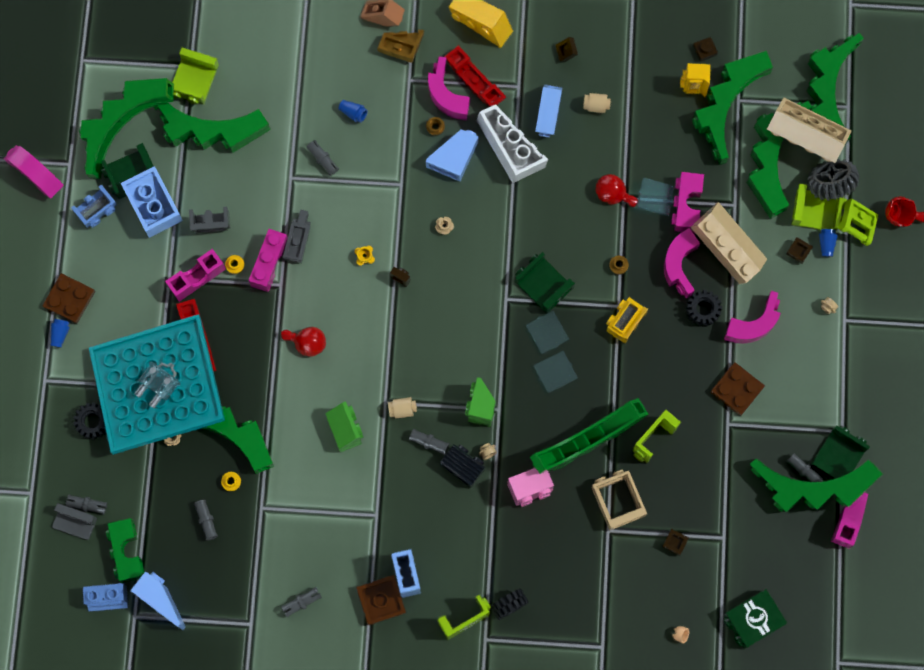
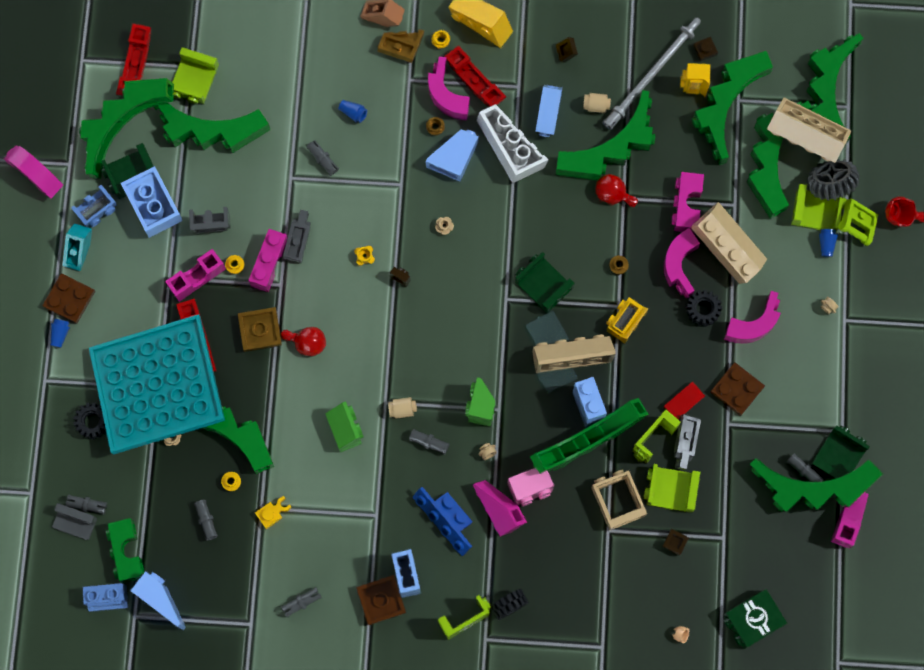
(76, 246): none -> teal slope
(136, 55): none -> red slope
(158, 381): clear light blue piece -> none
(259, 329): none -> pearl gold plate
(271, 514): none -> yellow plate
(440, 34): none -> yellow plate
(447, 517): none -> blue bracket
(462, 465): black brick -> none
(501, 510): none -> dark pink slope
(573, 354): none -> tan slope
(589, 401): none -> light blue brick
(591, 162): none -> green arch
(618, 112): none -> light grey bar
(655, 196): clear light blue piece -> none
(672, 489): none -> lime panel
(684, 400): none -> red tile
(686, 441): none -> hinge
(799, 250): dark brown plate -> none

